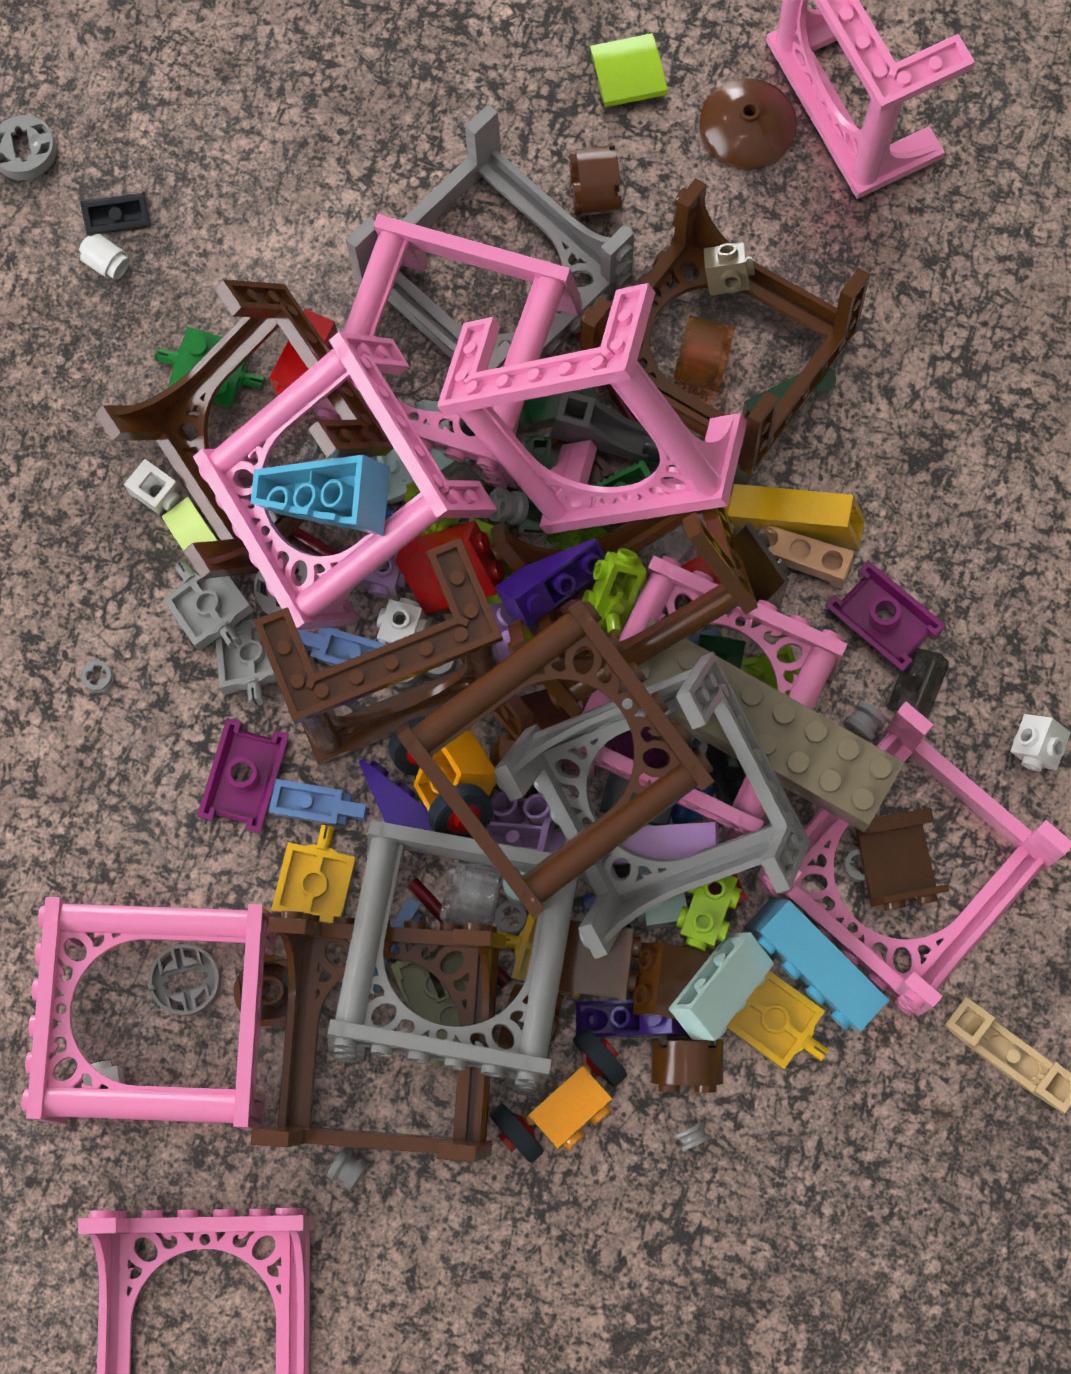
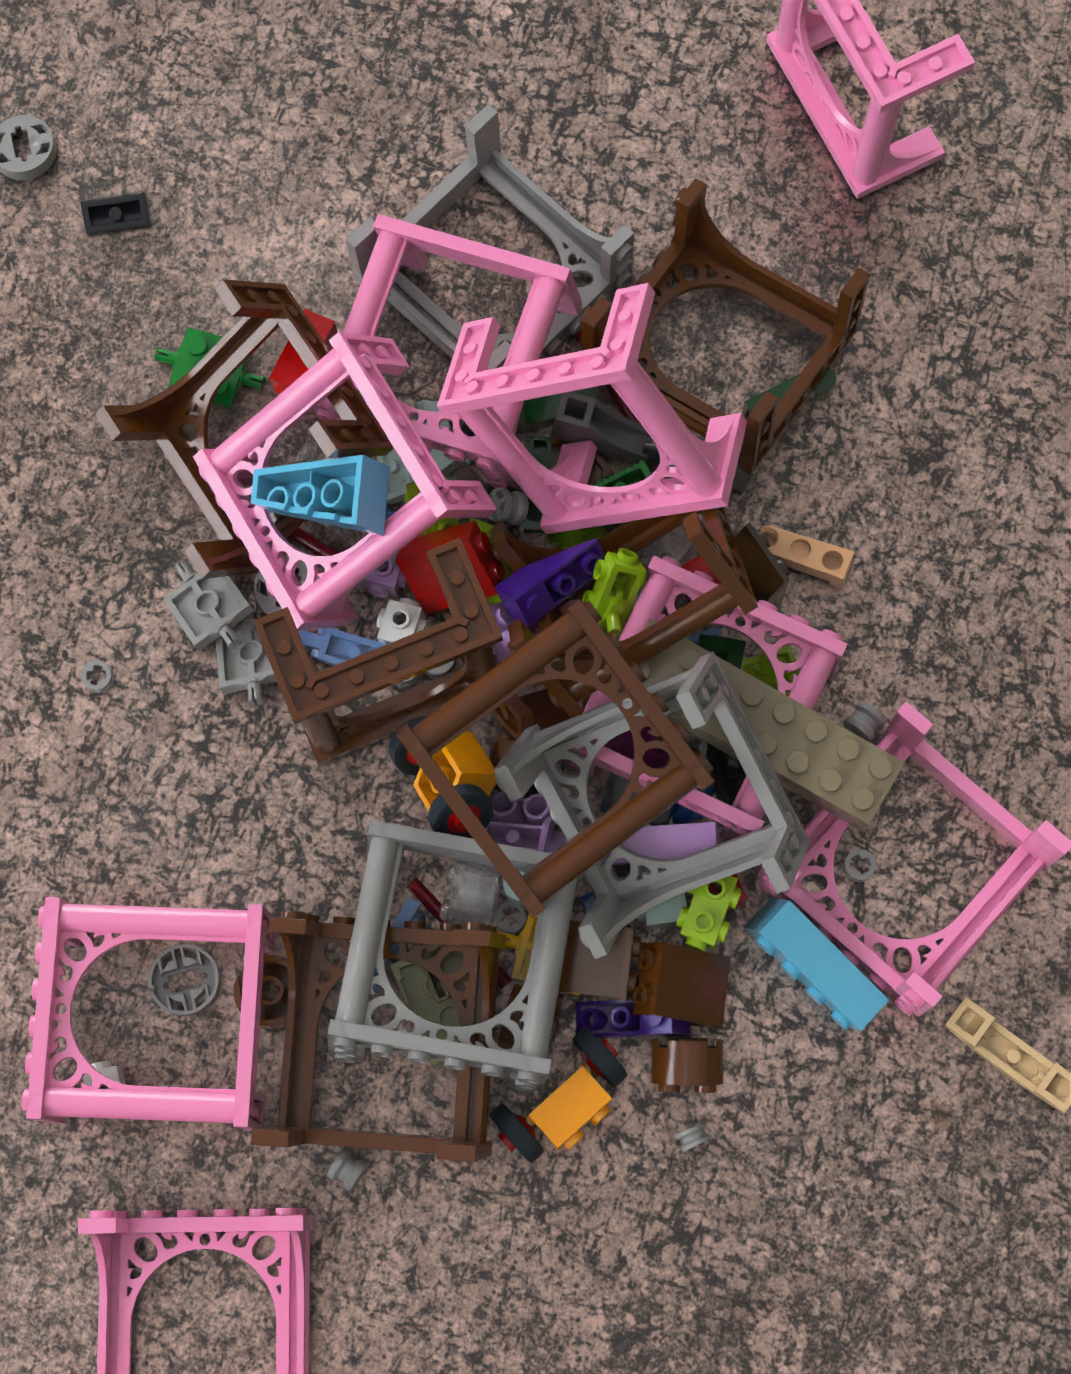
(104, 256): white brick -> none
(148, 479): white brick -> none
(188, 524): yellowish green slope -> none
(249, 799): magenta piece -> none
(315, 803): medium blue hinge -> none
(315, 879): yellow plate -> none
(394, 800): dark purple slope -> none
(595, 180): reddish brown brick -> none
(629, 70): lime slope -> none
(704, 353): clear orange brick -> none
(721, 986): light aqua brick -> none
(728, 268): dark tan brick -> none
(742, 139): reddish brown dish -> none
(778, 1022): yellow plate -> none
(814, 514): yellow slope -> none
(894, 637): magenta piece -> none
(898, 860): reddish brown panel -> none
(920, 682): clear smoke slope -> none
(1040, 742): white brick -> none

